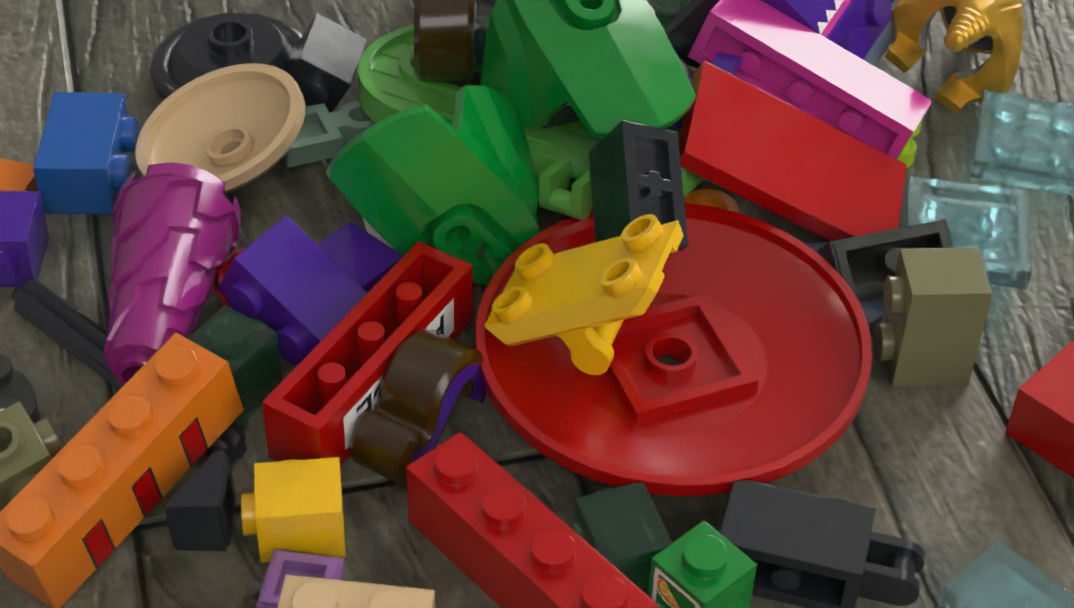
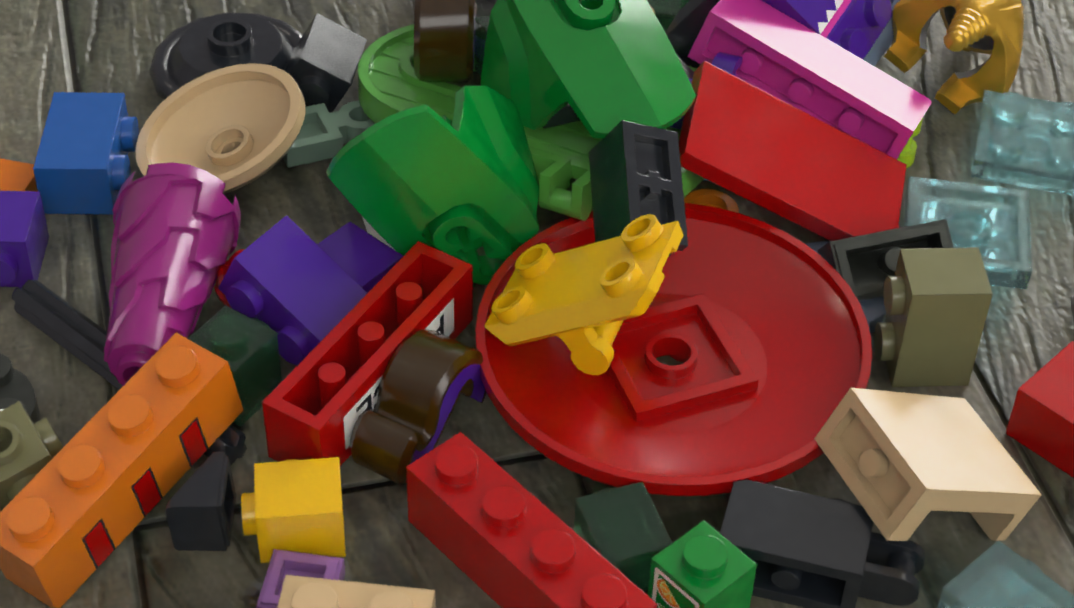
(924, 456): none -> tan panel

